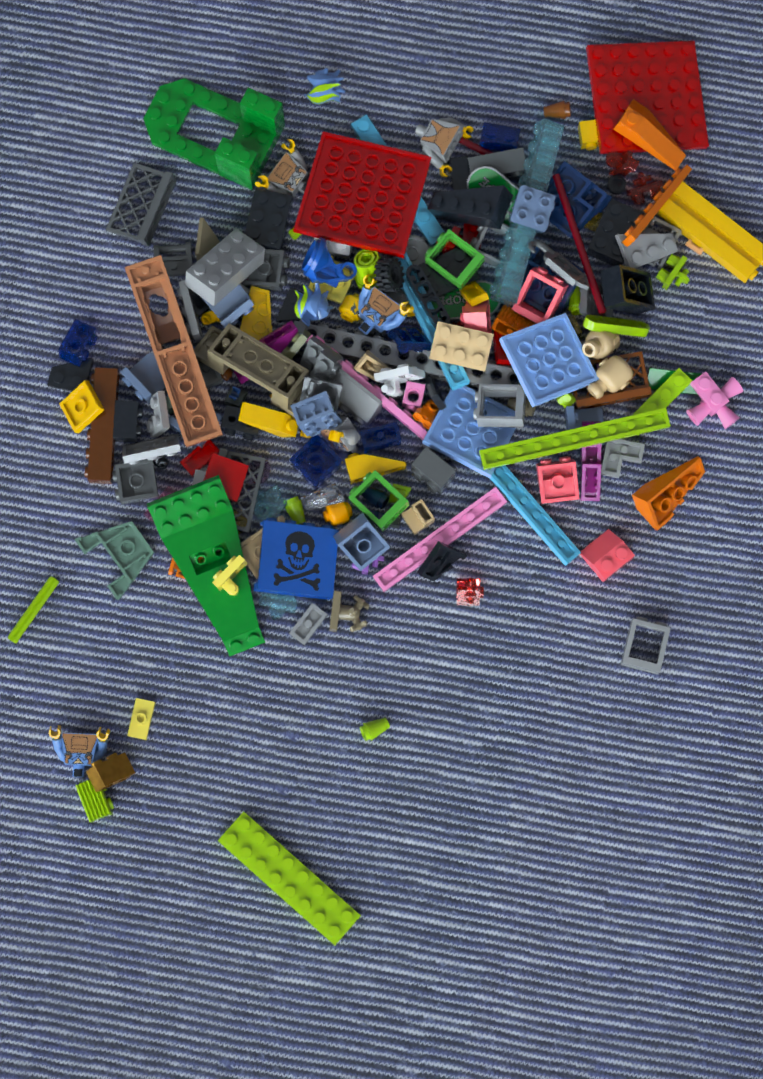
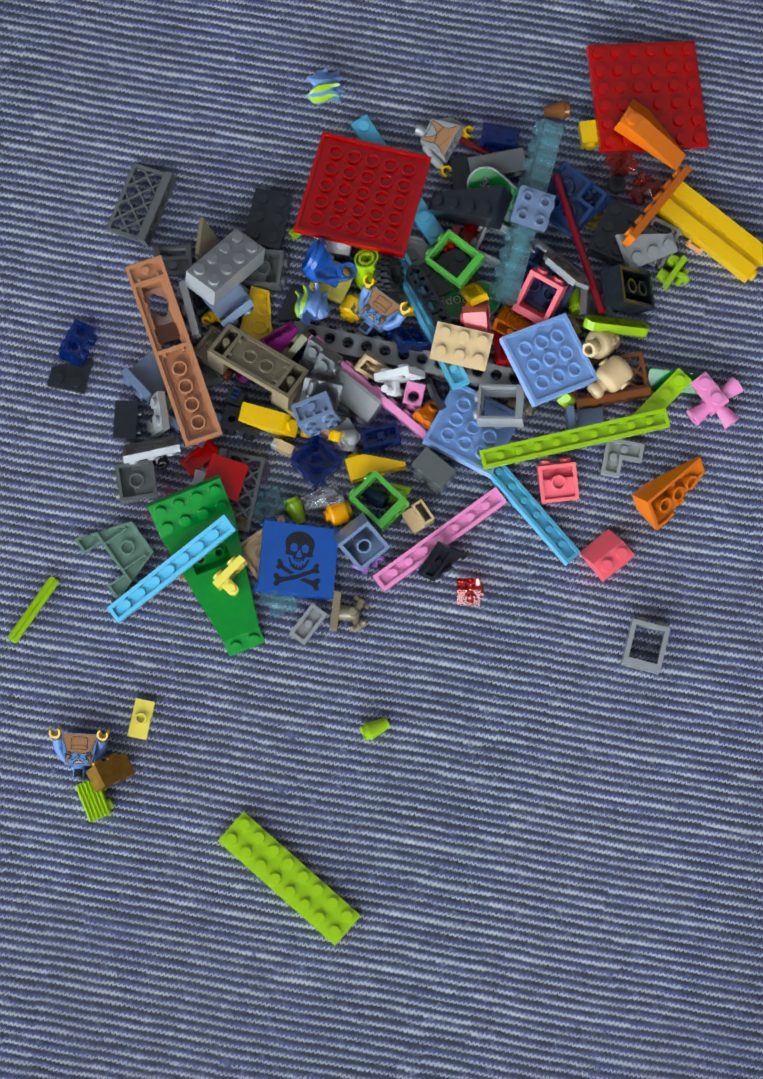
(81, 406): yellow tile -> none
(101, 433): reddish brown brick -> none
(172, 568): none -> medium azure plate
(237, 160): green bracket -> none
(283, 447): none -> tan piece
(289, 173): torso -> none
(590, 470): magenta slope -> none

